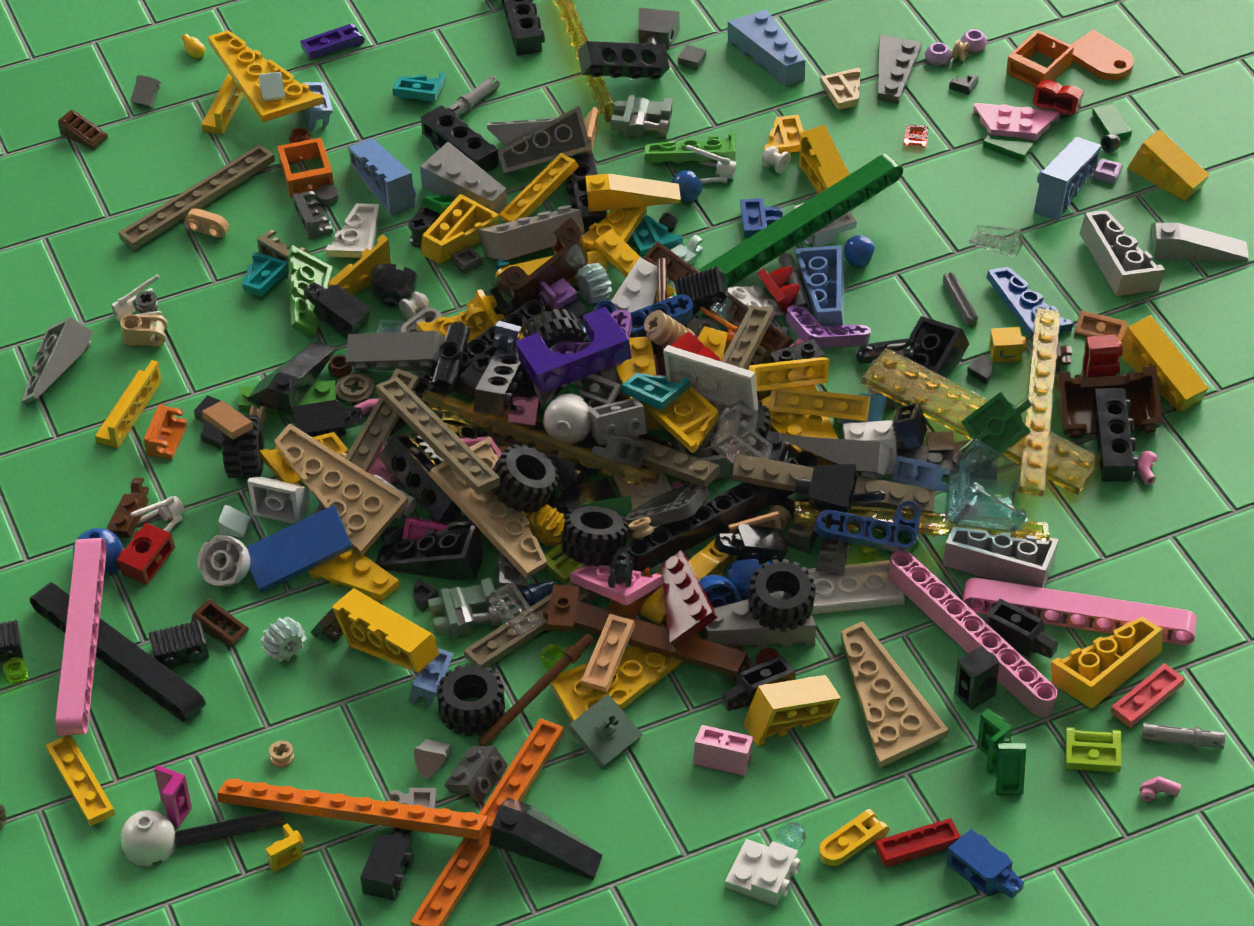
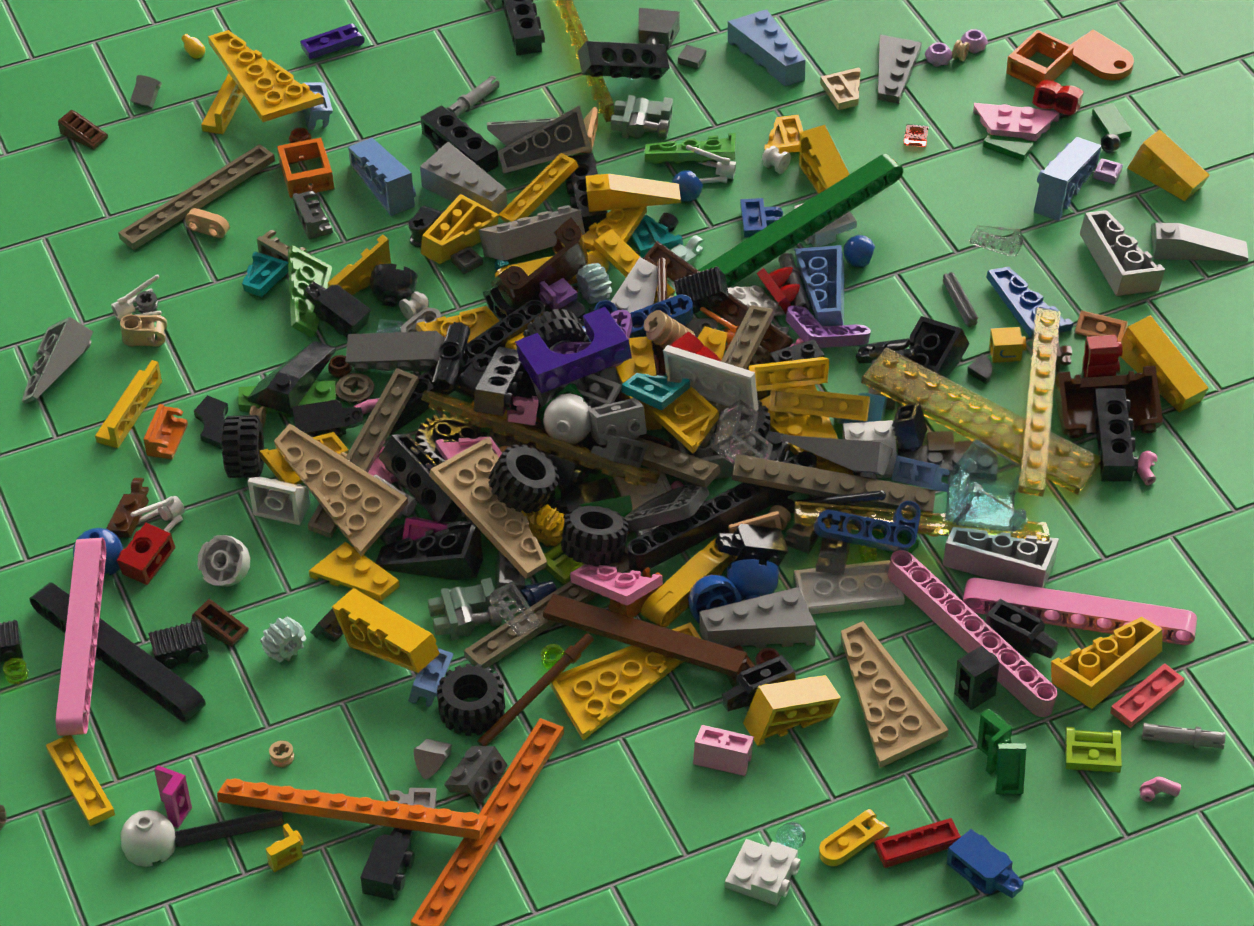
(227, 419): medium nougat tile -> none
(233, 522): light aqua slope -> none
(271, 86): light aqua slope -> none
(298, 548): blue tile -> none
(327, 194): dark grey tile -> none
(357, 232): white wing -> none
(419, 87): teal wing -> none
(422, 593): black tile -> none
(438, 203): green tile -> none
(438, 435): dark tan plate -> none
(482, 311): yellow hips -> none
(506, 335): sand blue tile -> none
(536, 836): black wedge -> none
(563, 608): reddish brown plate -> none
(604, 731): sand green tile -> none
(608, 653): light nougat plate -> none
(621, 568): black hinge -> none
(641, 527): tan bush -> none
(685, 600): wing -> none
(723, 309): clear light blue tile -> none
(778, 612): black tyre -> none
(830, 487): black torso -> none
(964, 85): tile -> none
(997, 423): green plate -> none

